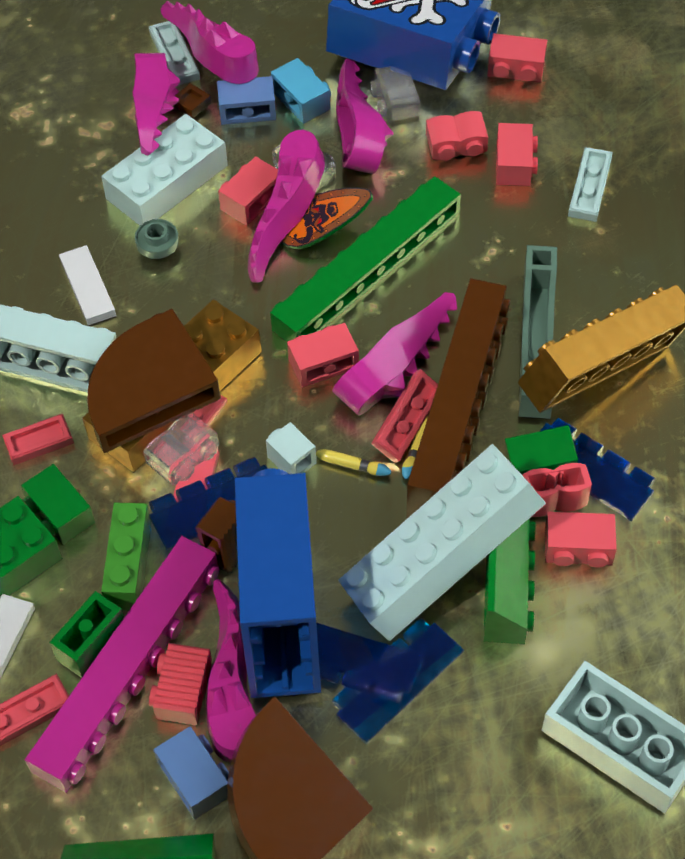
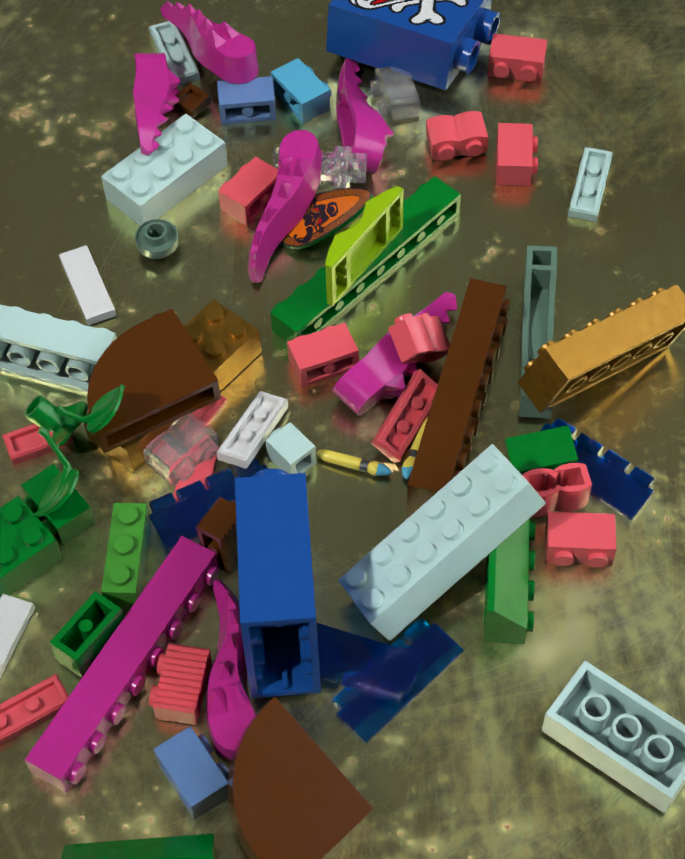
(62, 423): none -> green plant
(252, 429): none -> white tile
(343, 167): none -> clear brick
(363, 242): none -> lime slope
(419, 338): none -> coral brick

